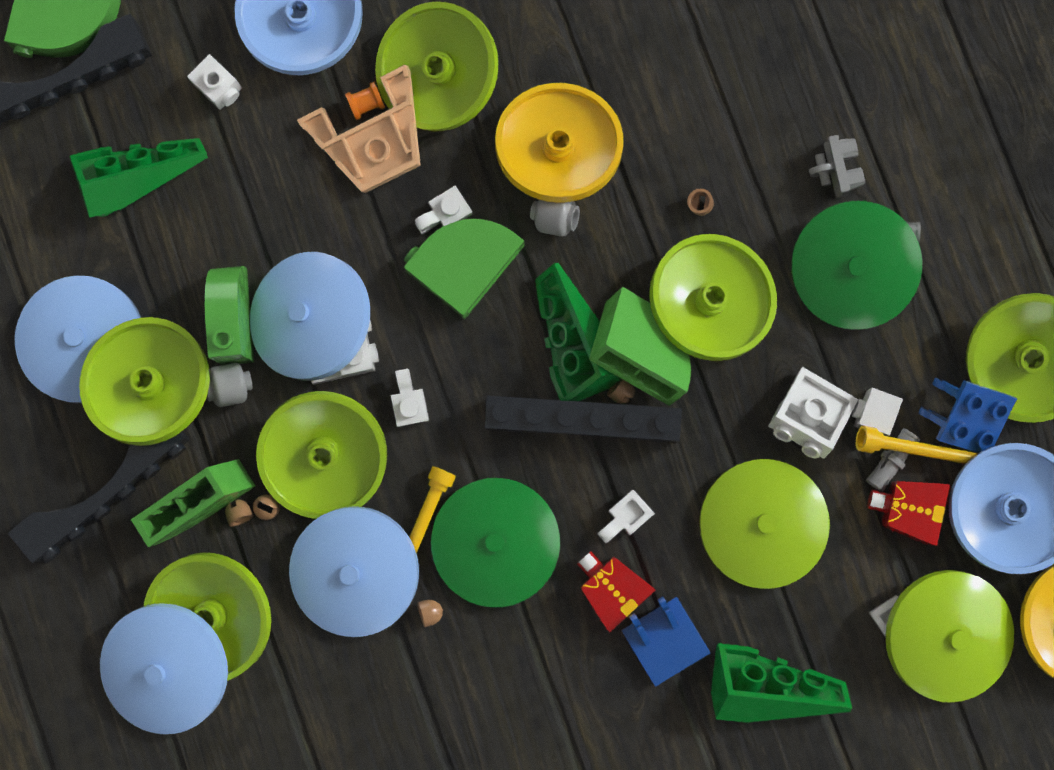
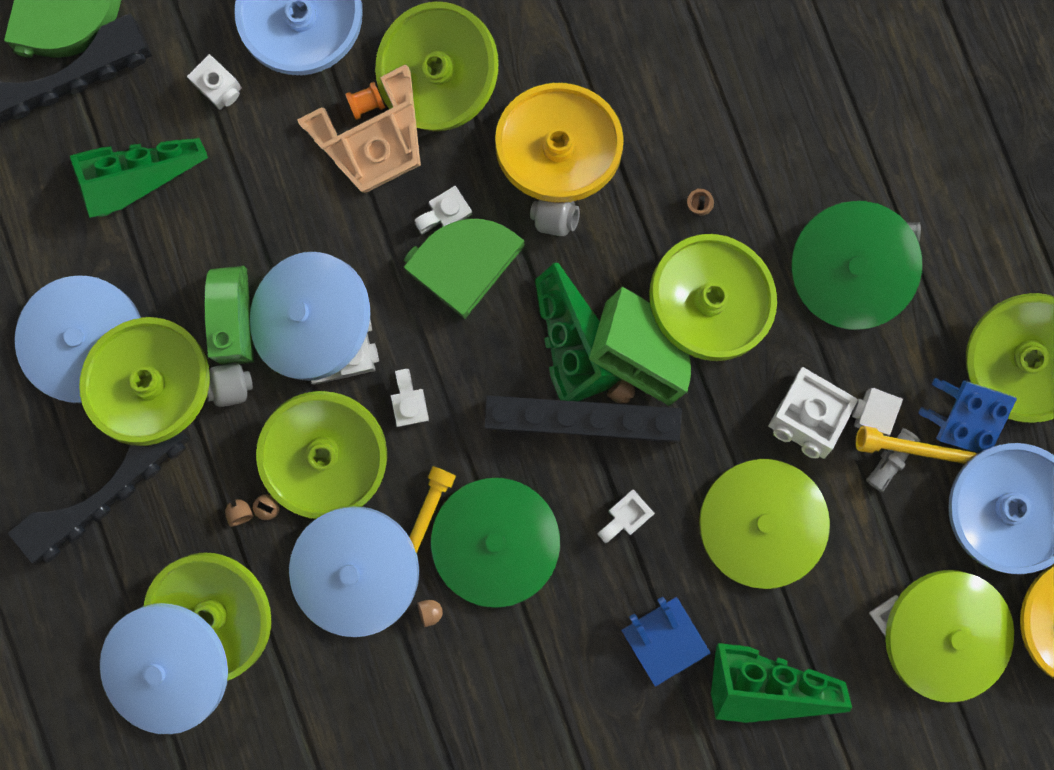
(193, 502): bright green brick -> none
(612, 589): red torso -> none
(836, 153): light grey hips -> none
(912, 509): red torso -> none

